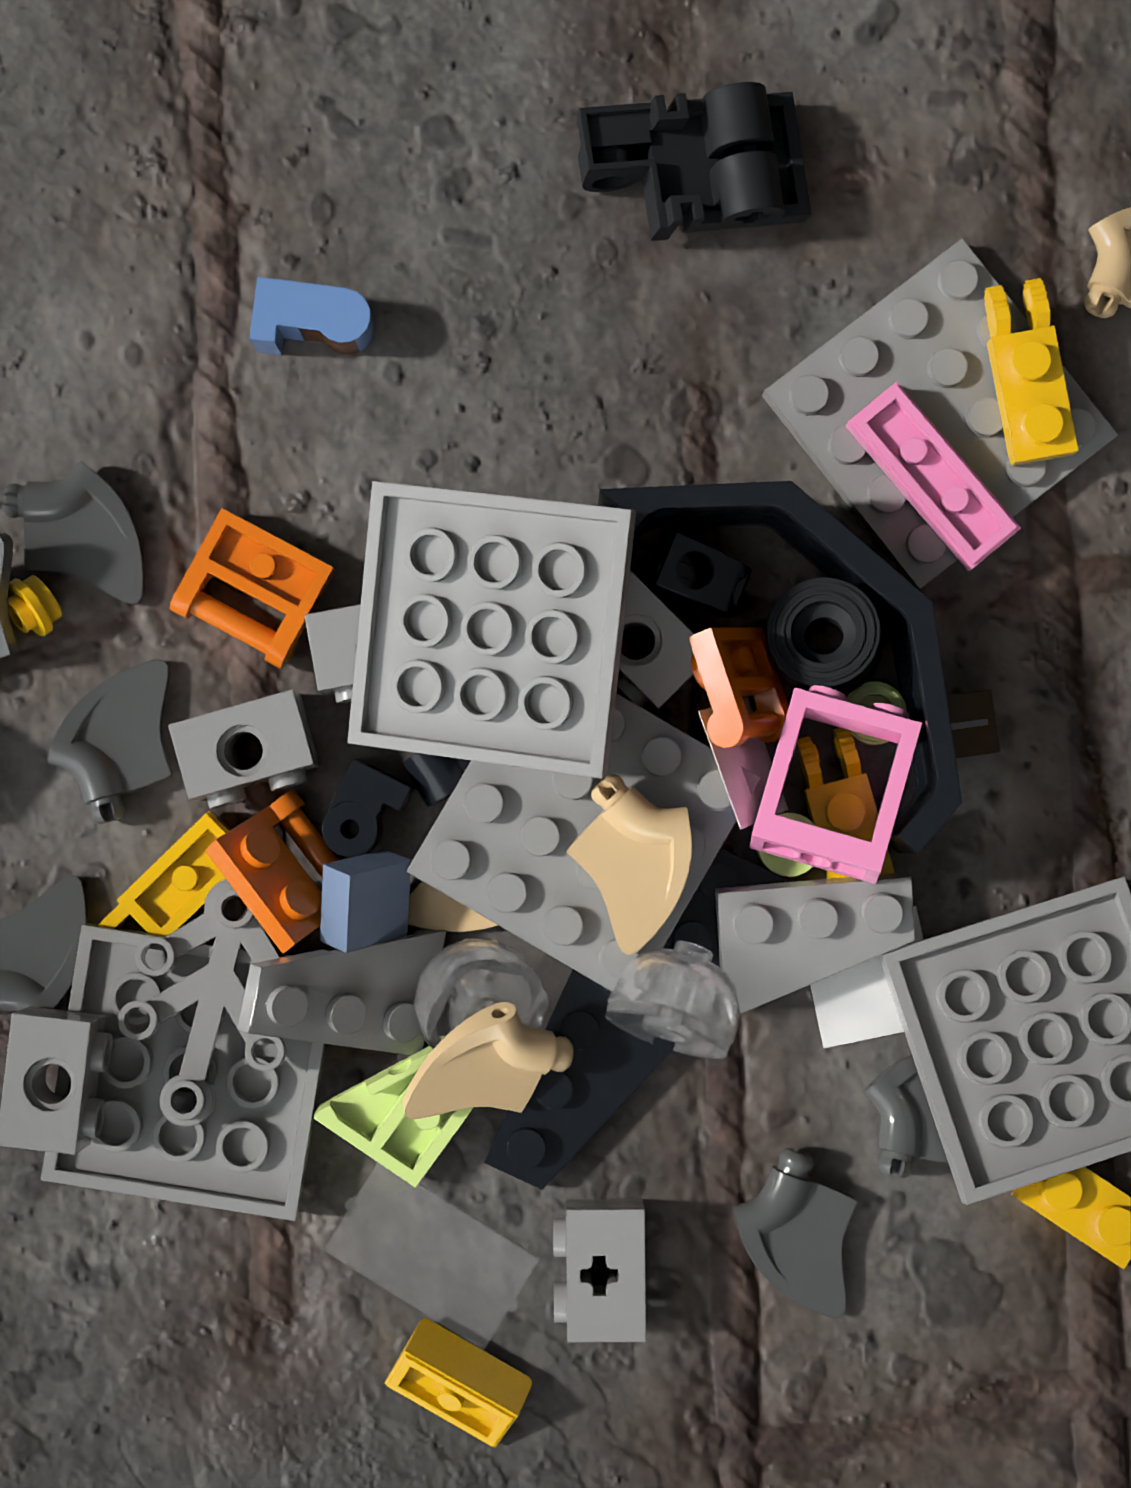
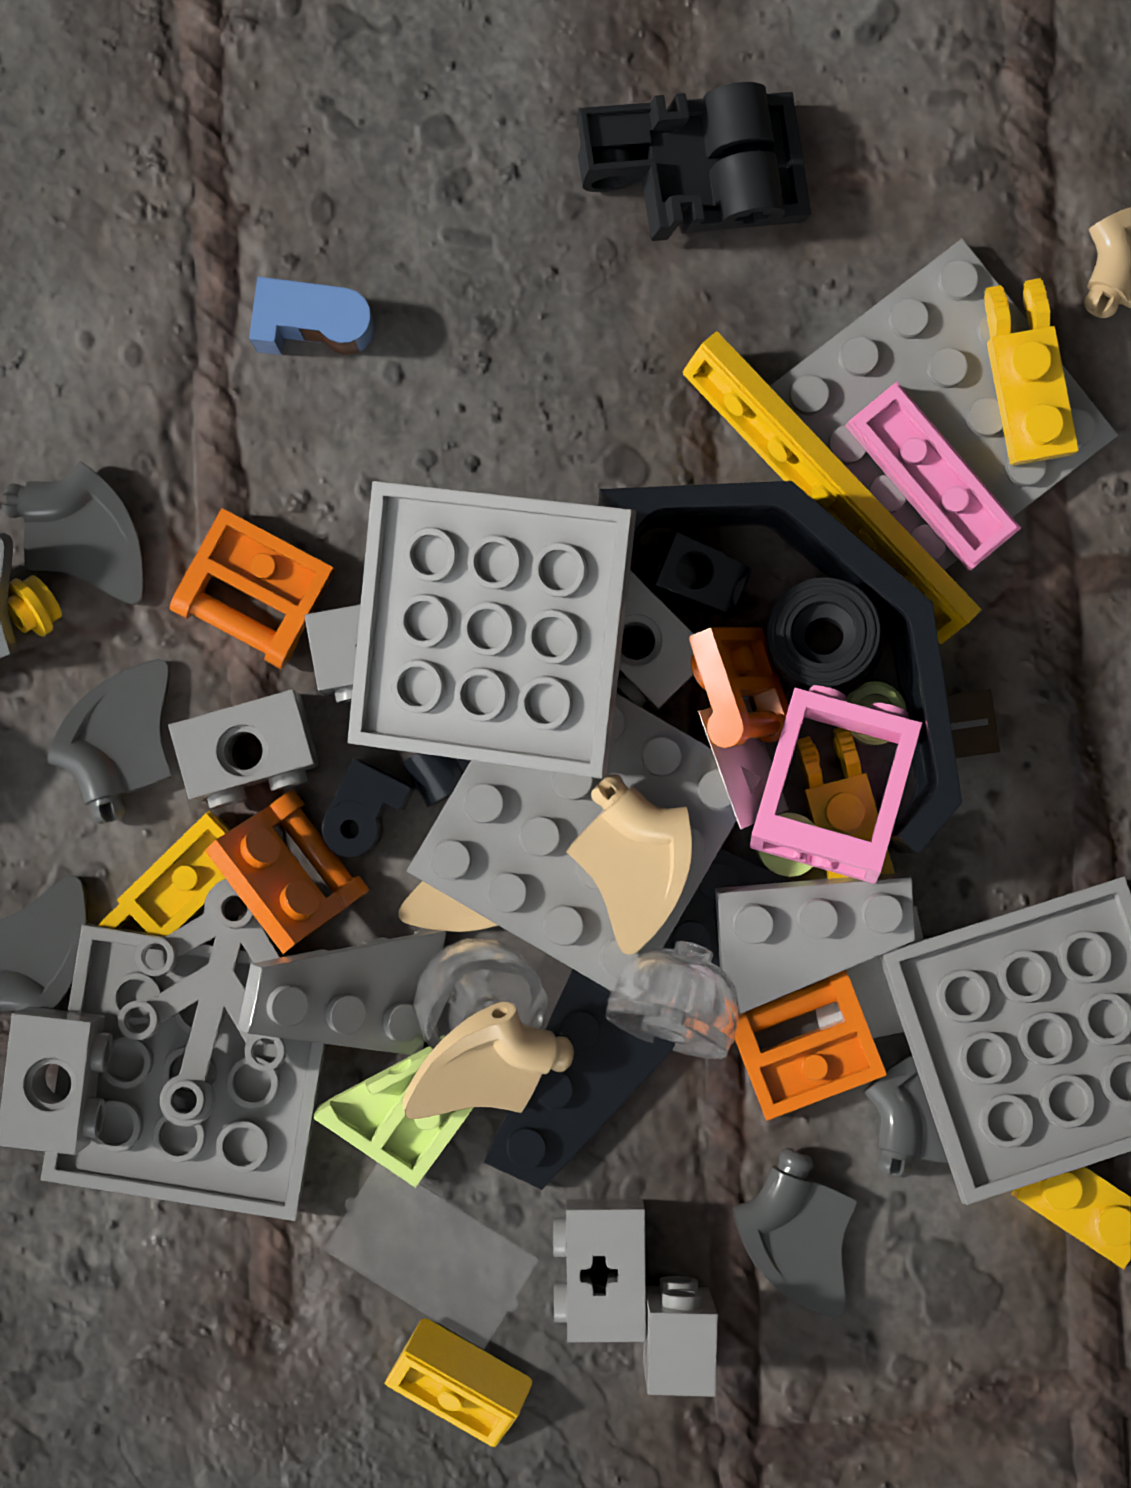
(365, 900): sand blue piece -> none
(680, 1338): none -> light grey brick
(804, 459): none -> yellow tile
(814, 1062): none -> orange plate

